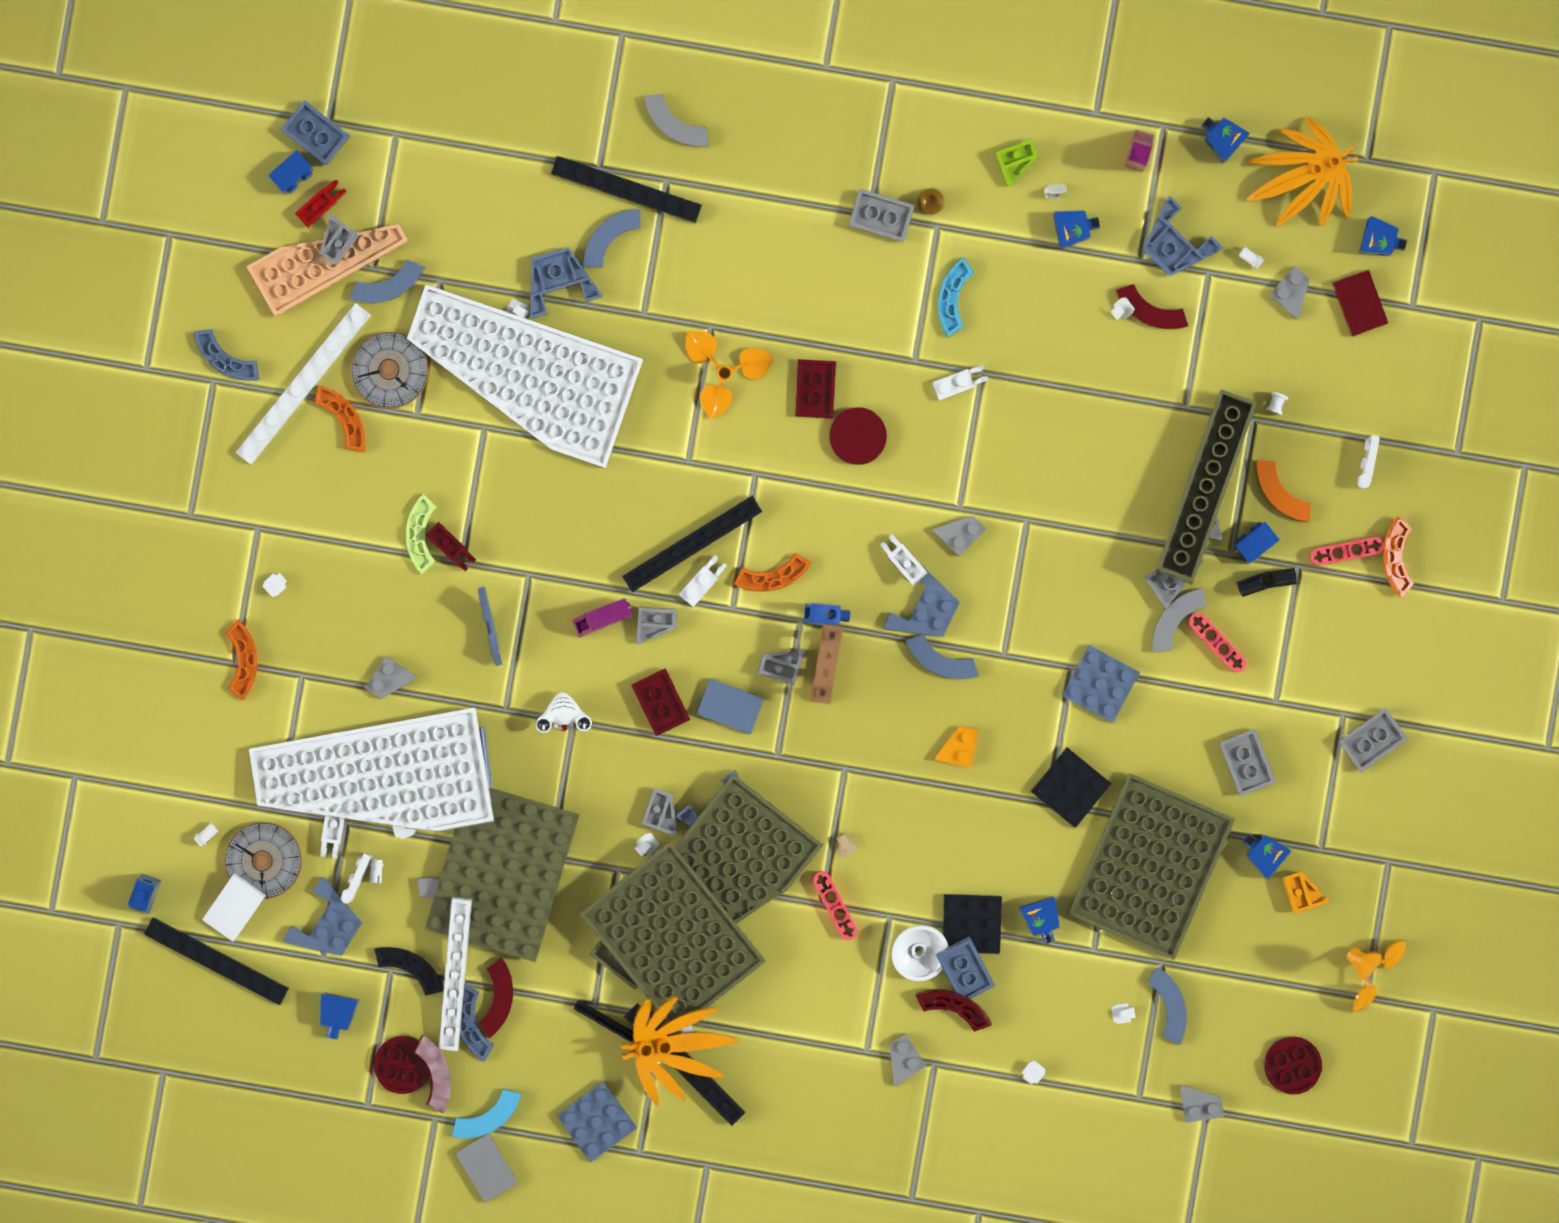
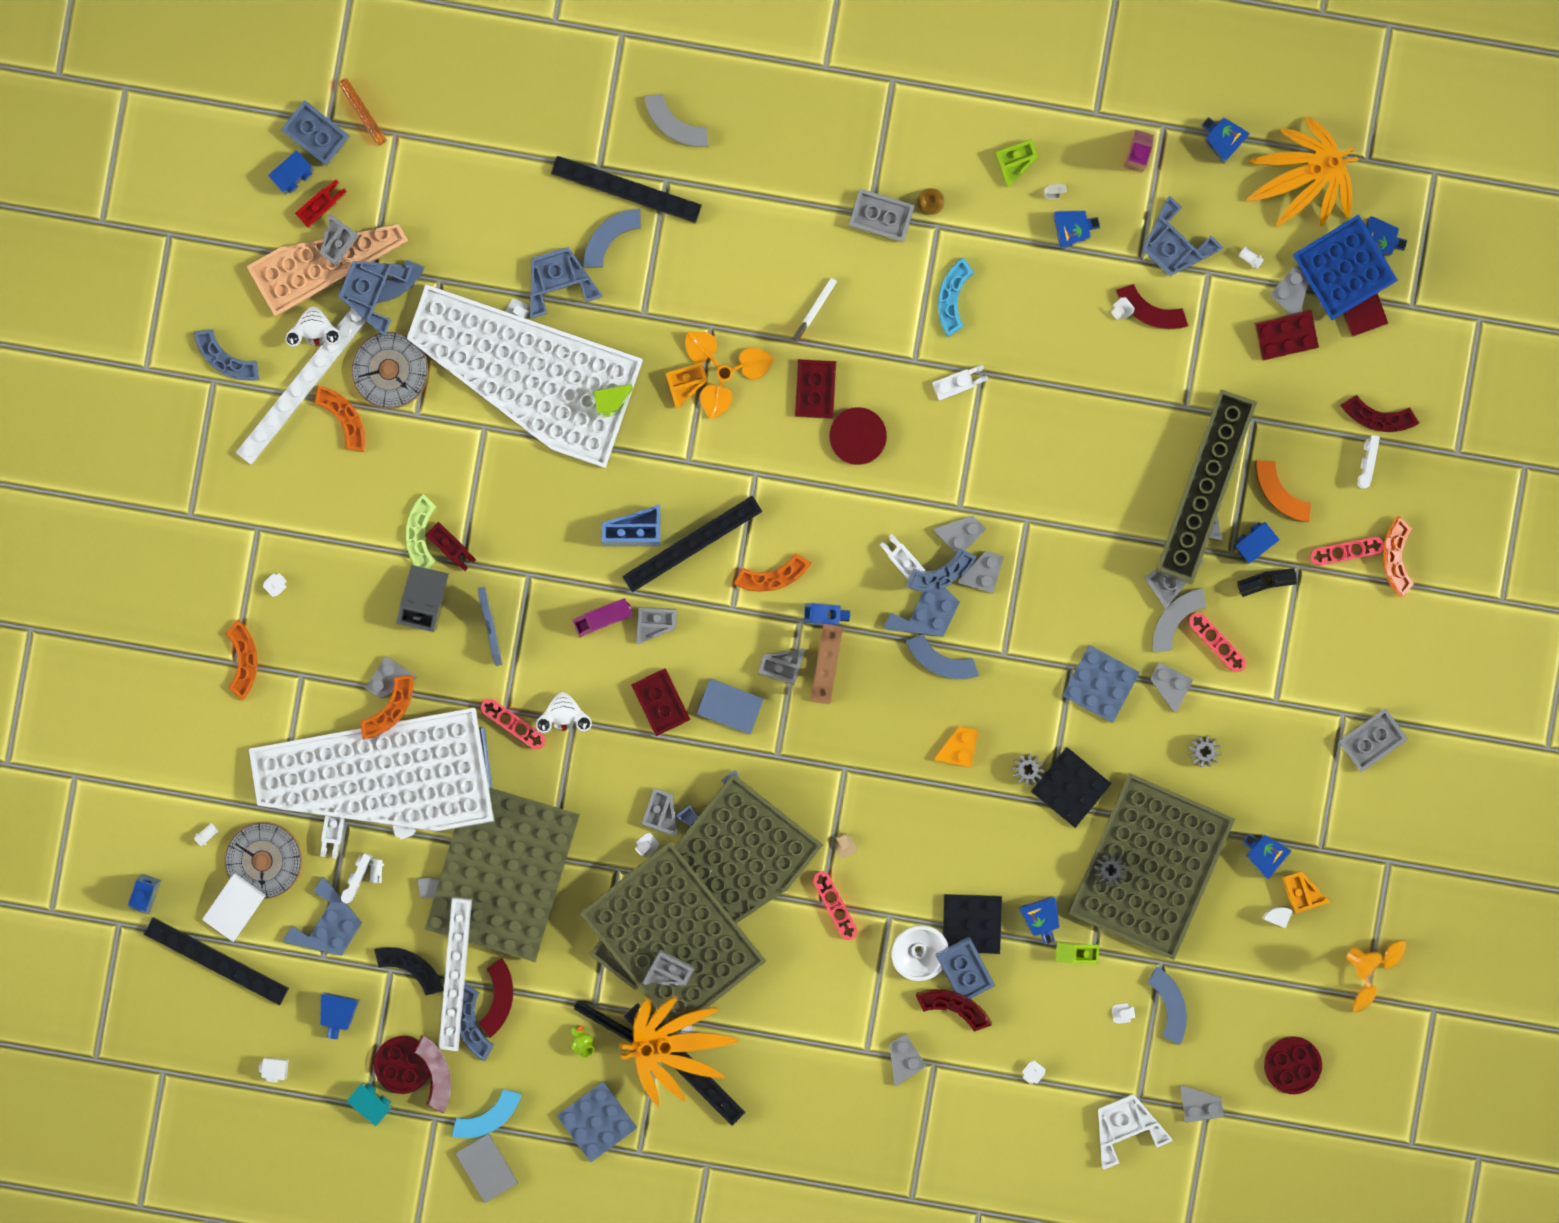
(273, 1069): none -> white brick
(314, 328): none -> white head
(362, 111): none -> clear orange axle
(364, 286): none -> sand blue wing
(369, 1103): none -> teal brick
(394, 710): none -> orange tile
(422, 598): none -> dark grey slope
(511, 726): none -> coral beam
(583, 1043): none -> lime animal
(611, 399): none -> lime slope
(633, 530): none -> wedge
(668, 970): none -> light grey wing
(685, 382): none -> light orange wing
(701, 583): white hinge -> none
(815, 308): none -> white piece
(942, 576): none -> sand blue tile
(983, 572): none -> light grey wing
(1021, 770): none -> light grey gear
(1077, 953): none -> lime slope
(1105, 875): none -> dark grey gear
(1122, 1120): none -> white wing
(1170, 685): none -> light grey wing
(1201, 745): none -> light grey gear
(1247, 762): light grey plate -> none
(1277, 403): white bush -> none
(1278, 916): none -> white brick
(1286, 335): none -> dark red plate
(1345, 267): none -> blue plate
(1376, 420): none -> dark red tile

